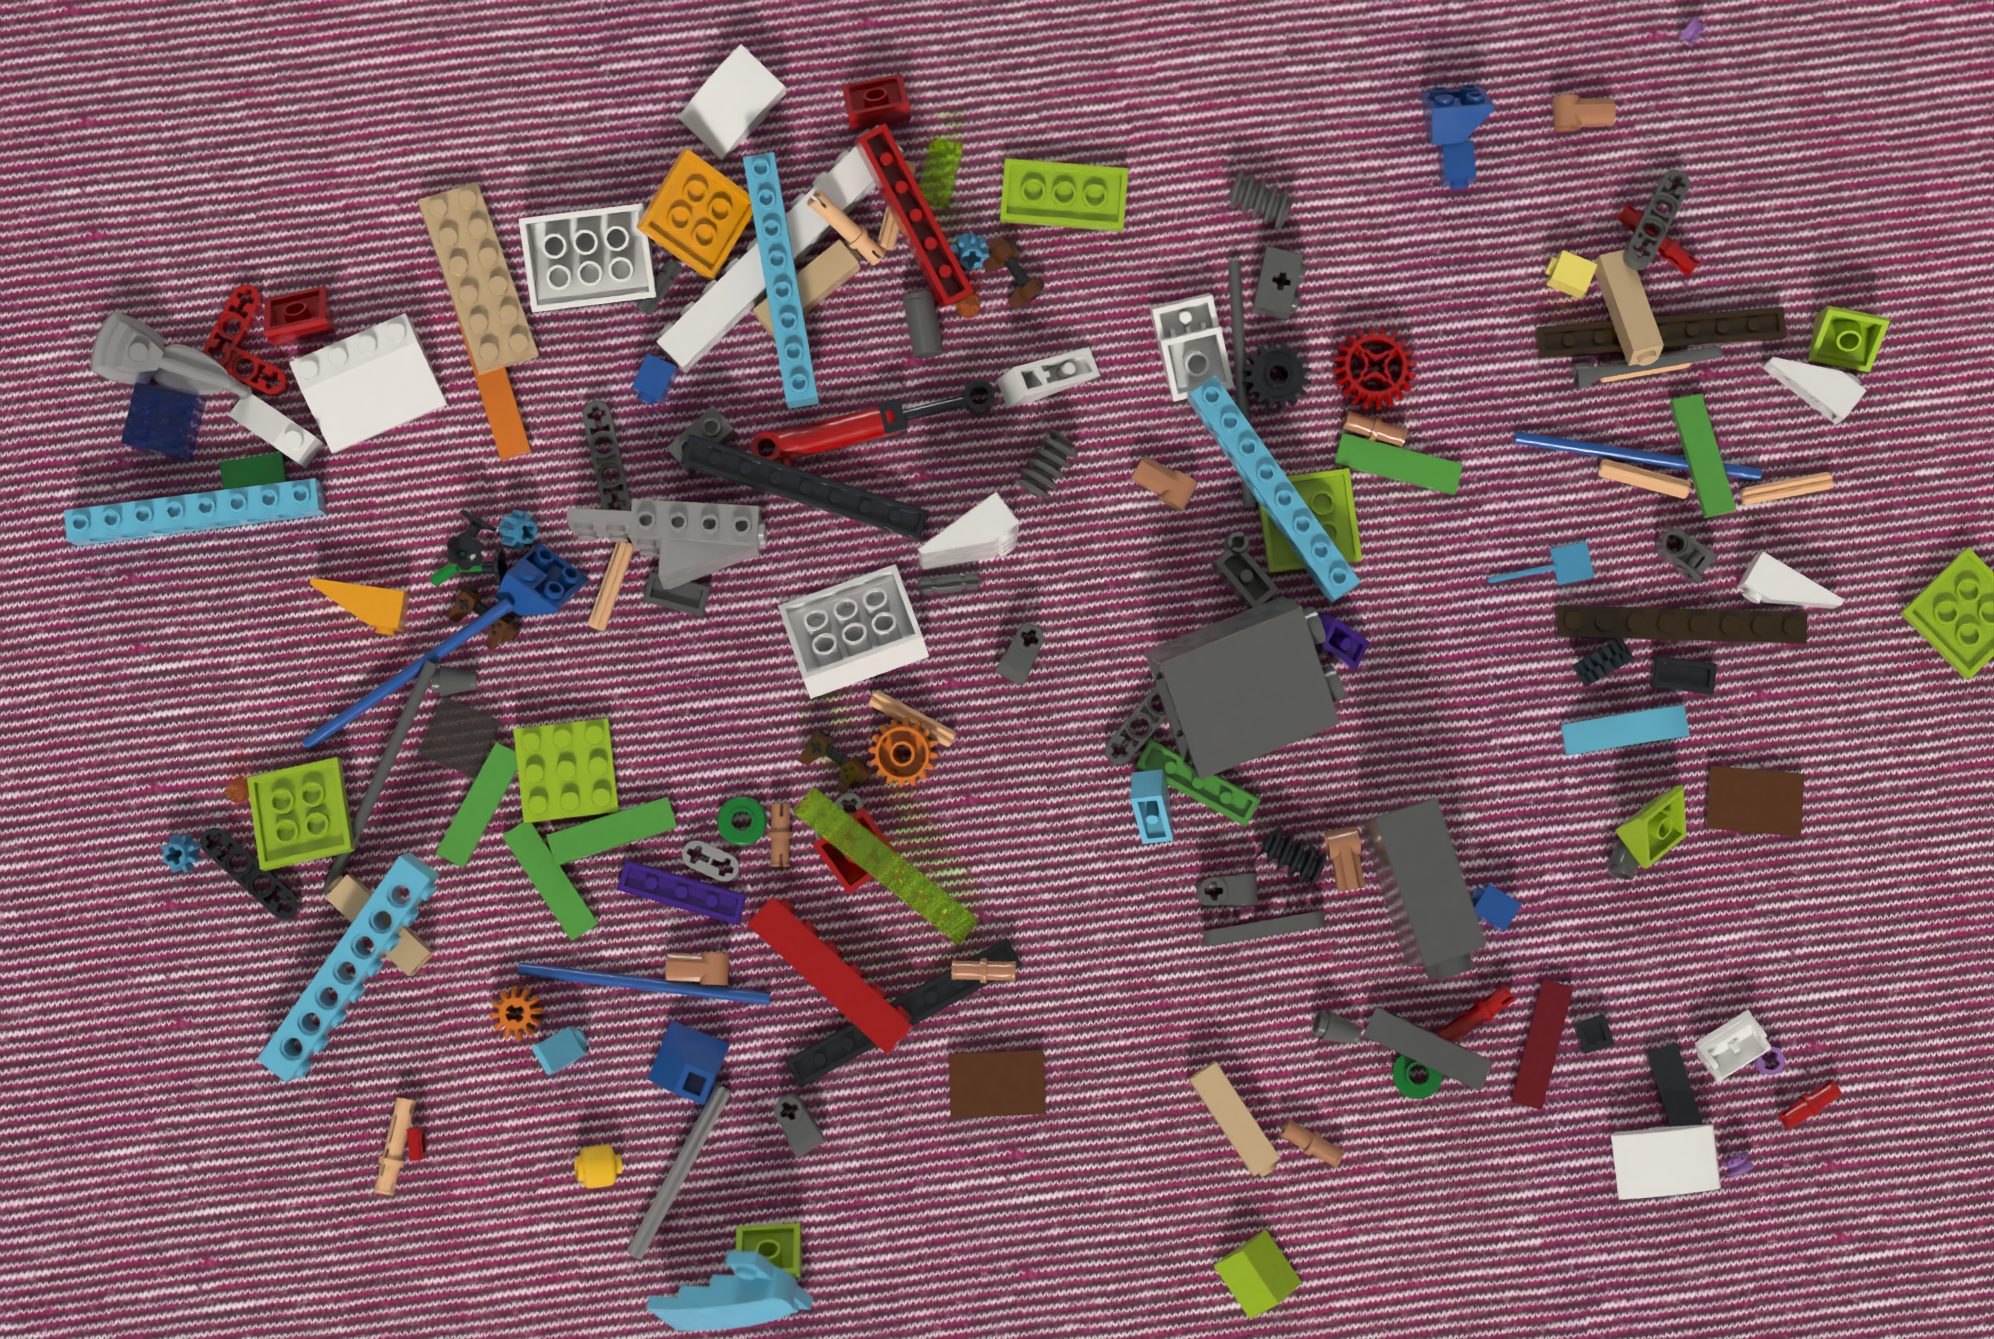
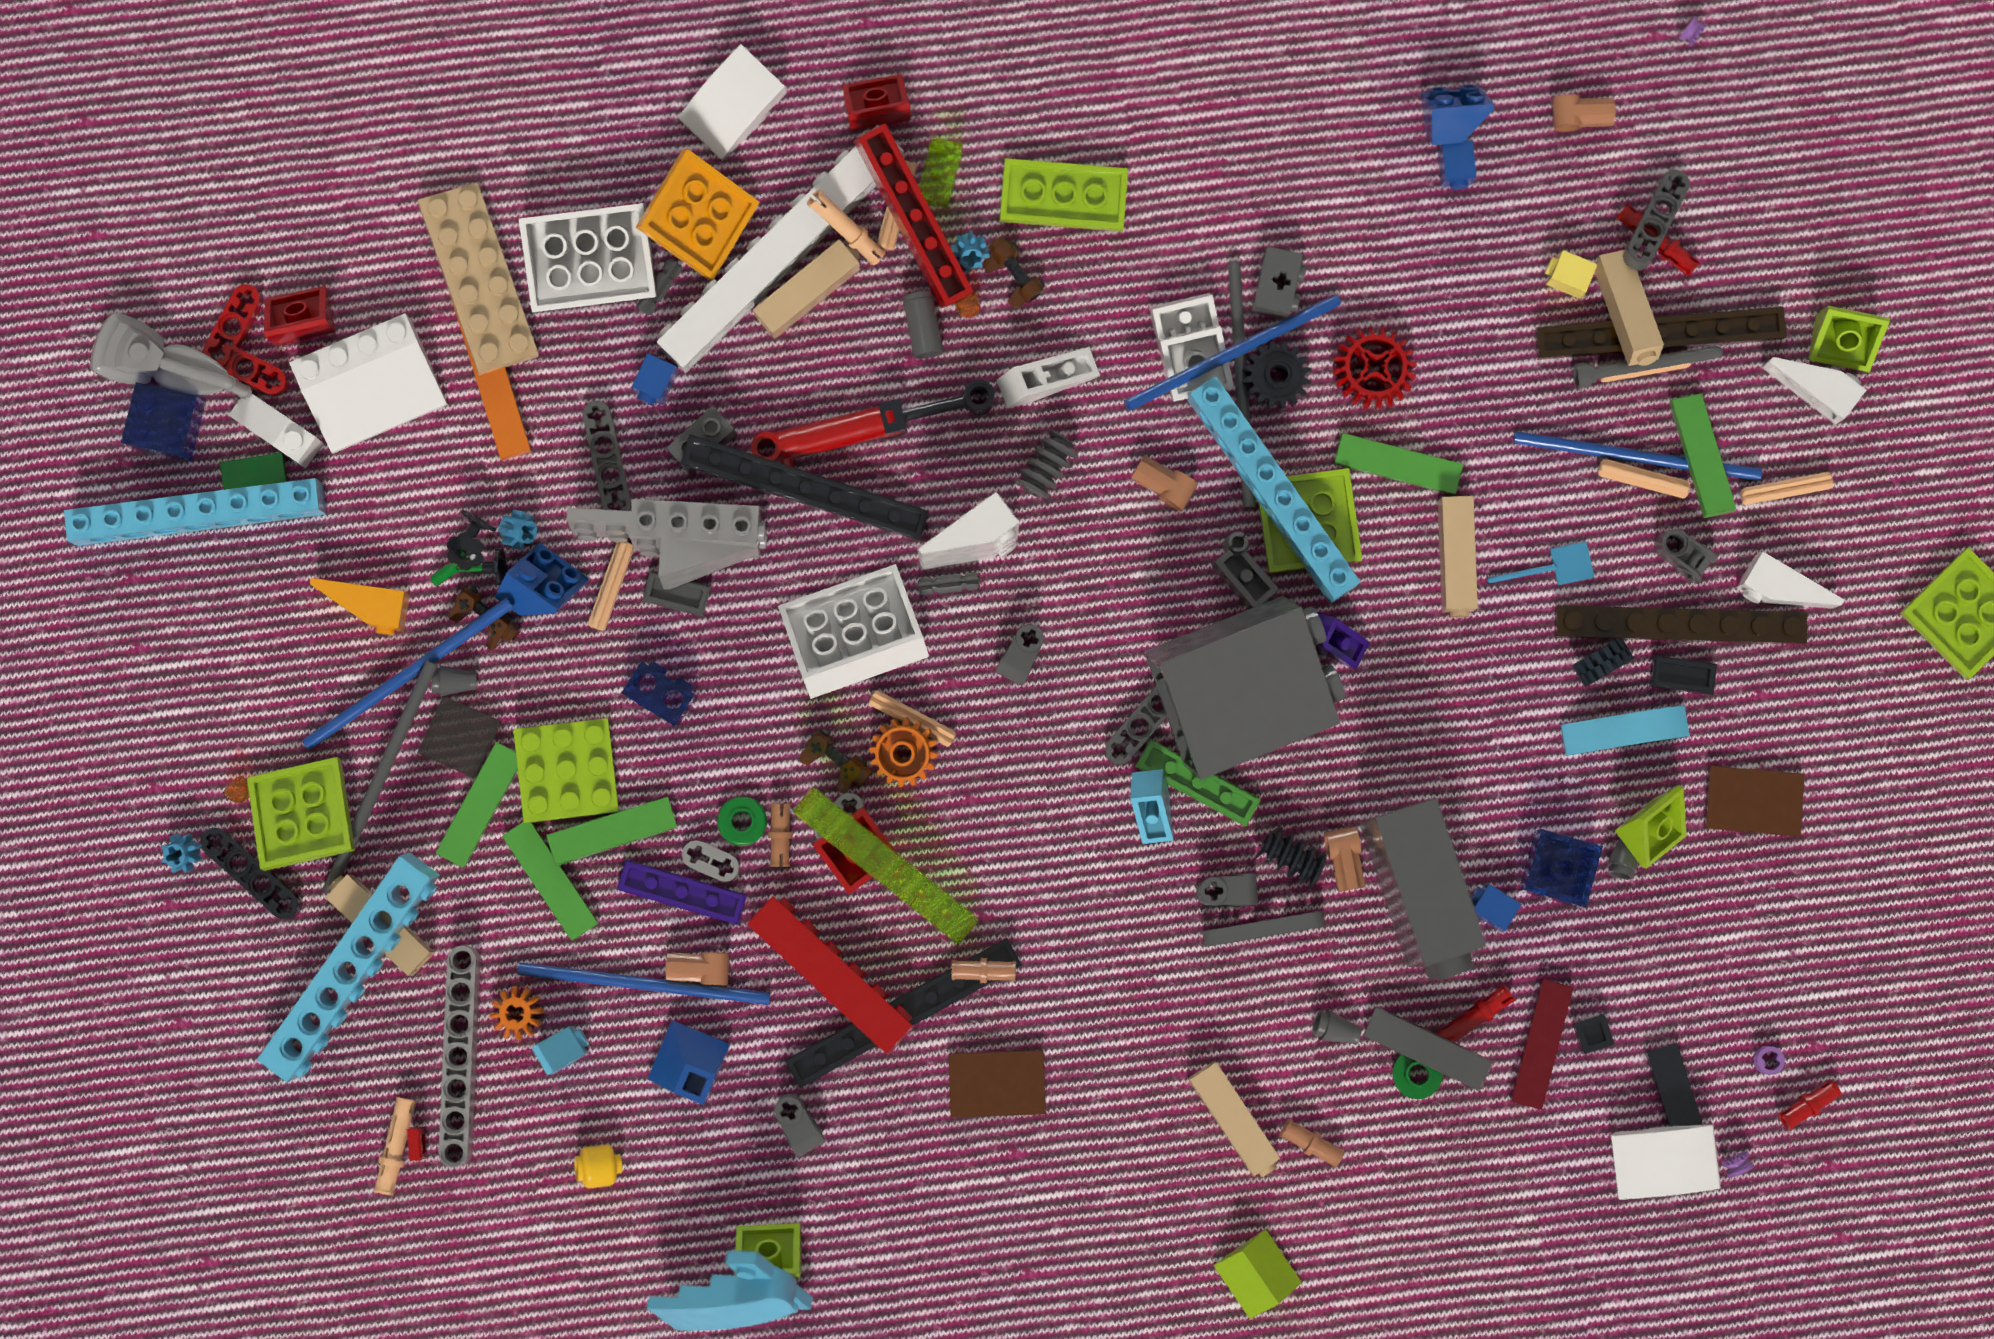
(452, 1070): none -> light grey beam
(656, 699): none -> clear blue brick
(678, 1172): light grey axle -> none
(781, 280): medium azure brick -> none
(1232, 352): none -> blue piece
(1260, 199): dark grey piece -> none
(1375, 428): nougat pin -> none
(1457, 555): none -> tan brick
(1560, 868): none -> clear blue brick
(1732, 1046): white hinge -> none

